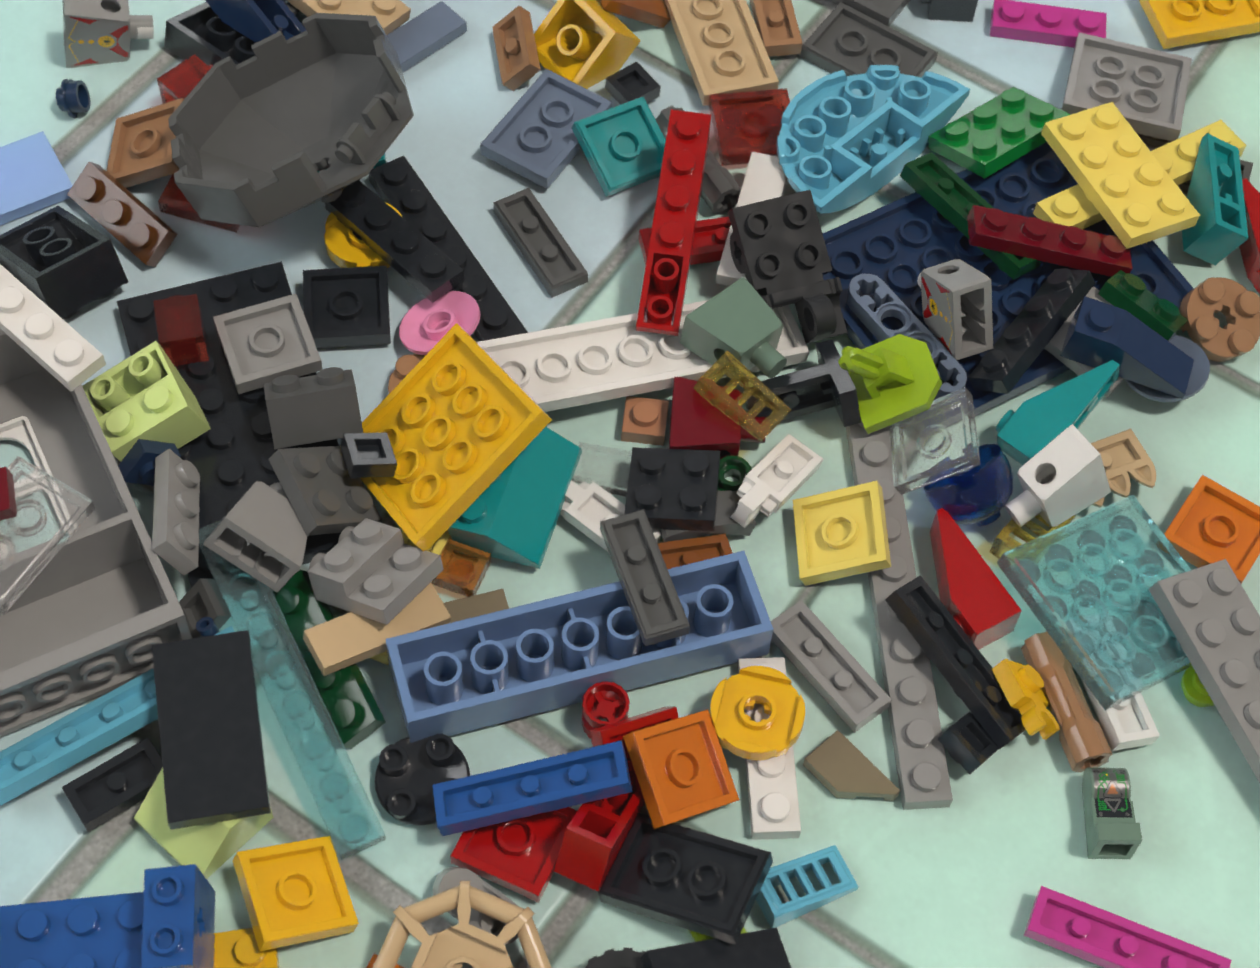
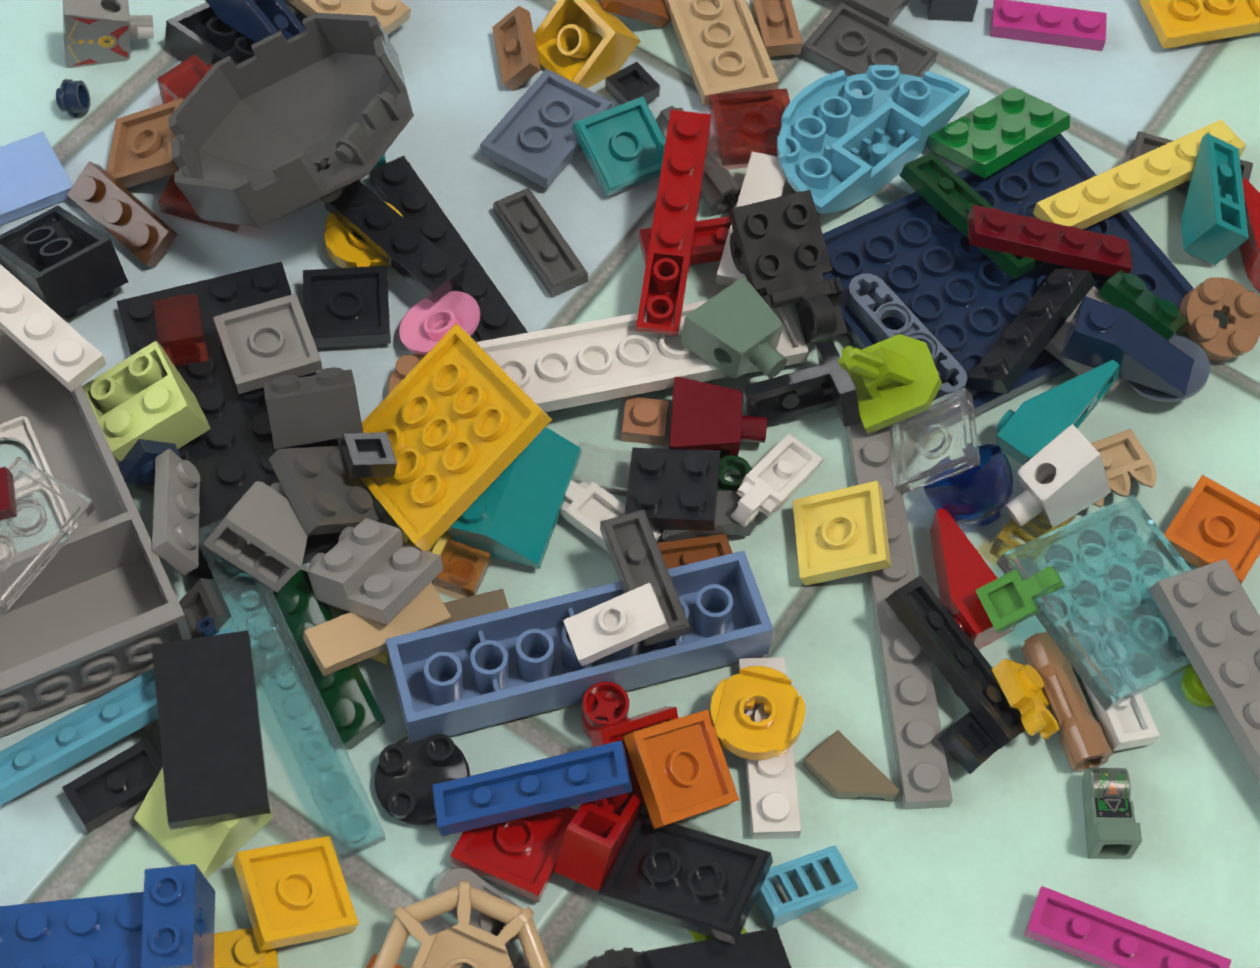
(426, 34): sand blue tile -> none
(616, 624): none -> white plate
(740, 375): clear yellow slope -> none
(828, 666): light grey plate -> none
(958, 307): light grey torso -> none
(1012, 598): none -> bright green plate
(1120, 175): light yellow plate -> none
(1140, 81): light grey plate -> none

